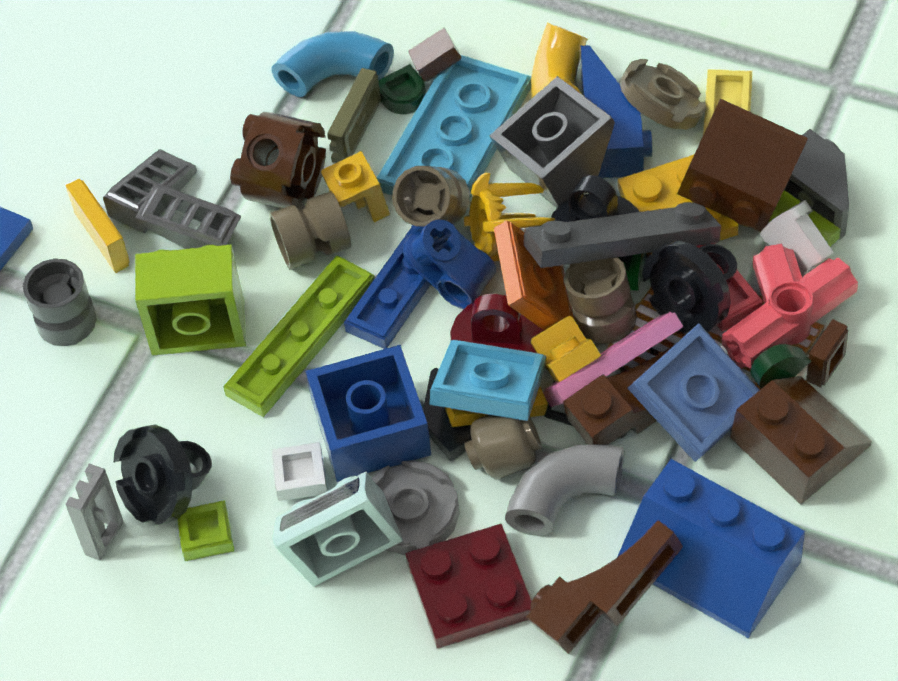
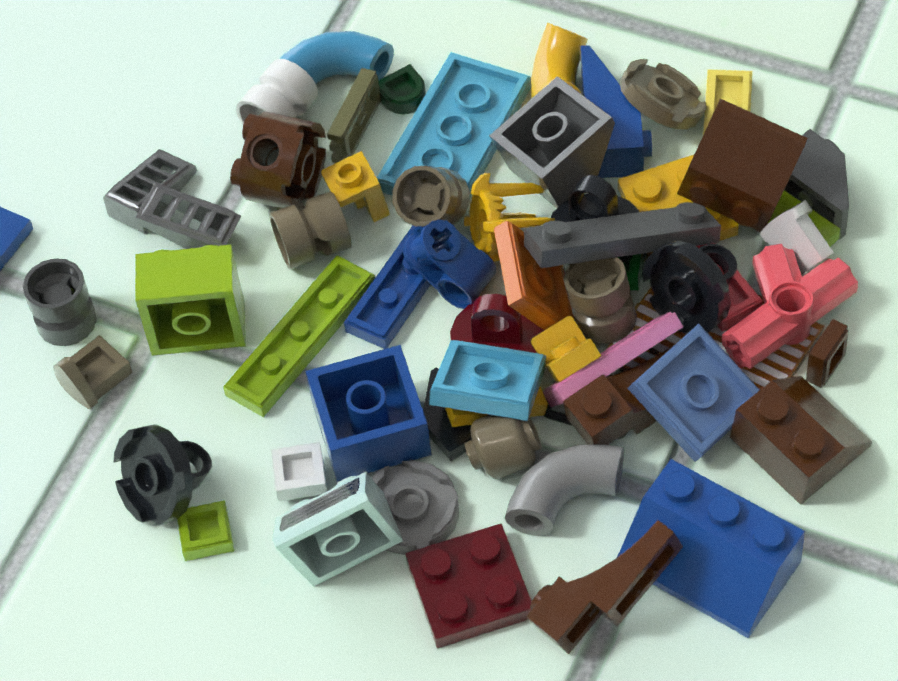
(92, 371): none -> dark tan tile
(92, 510): light grey tile -> none
(98, 225): yellow tile -> none
(282, 90): none -> white wheel
(434, 54): tile -> none
(778, 363): dark green tile -> none

